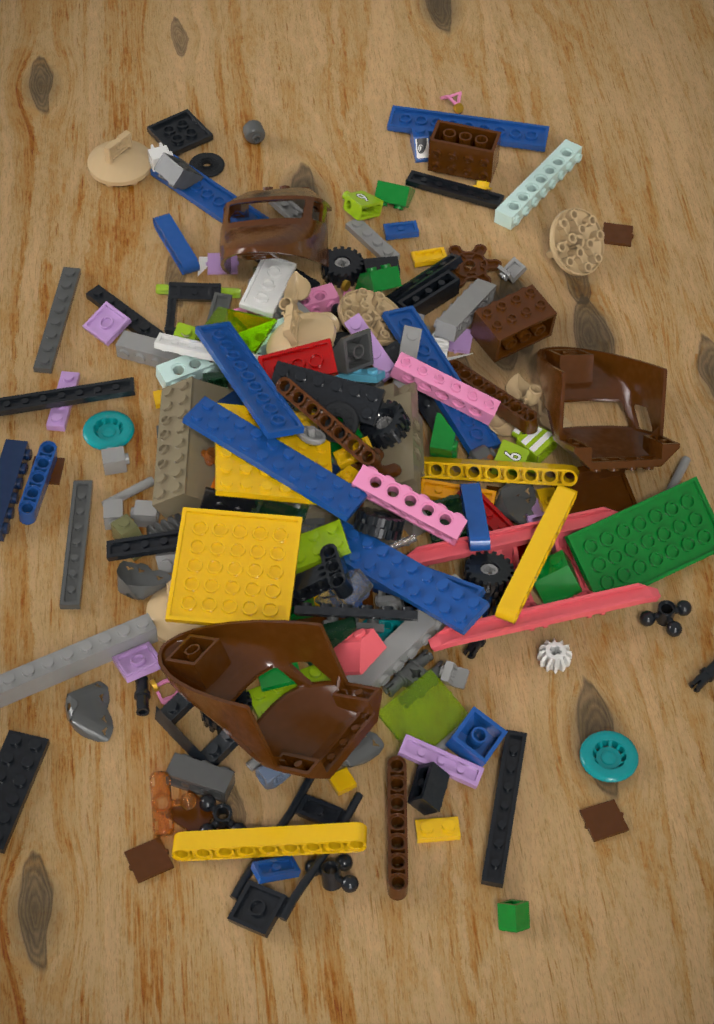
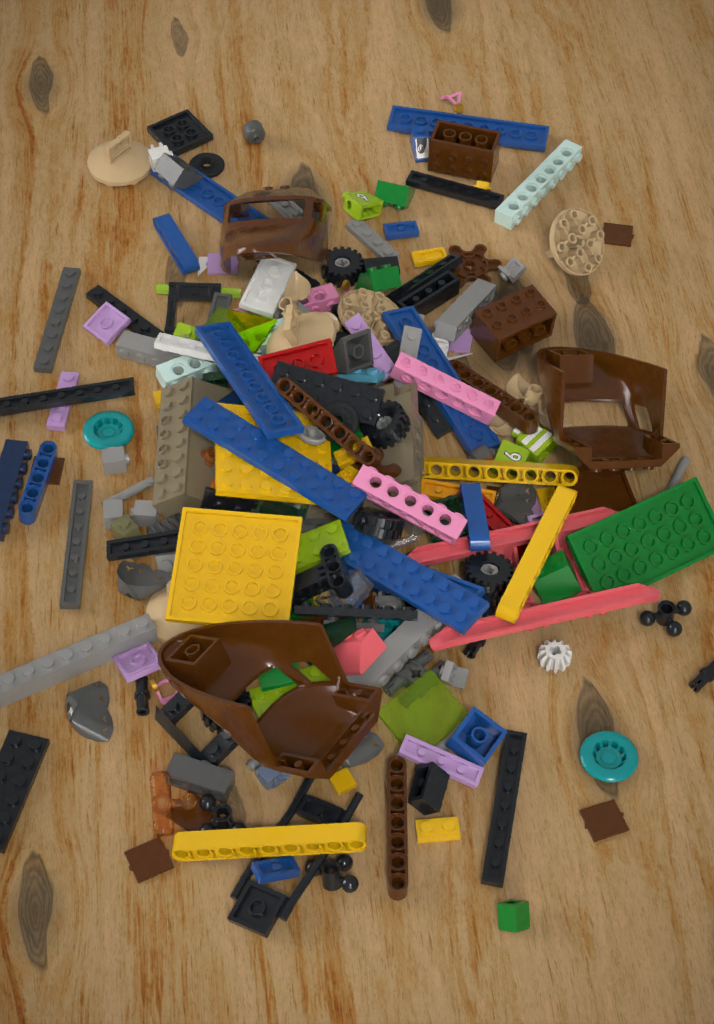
(443, 439): green slope -> none

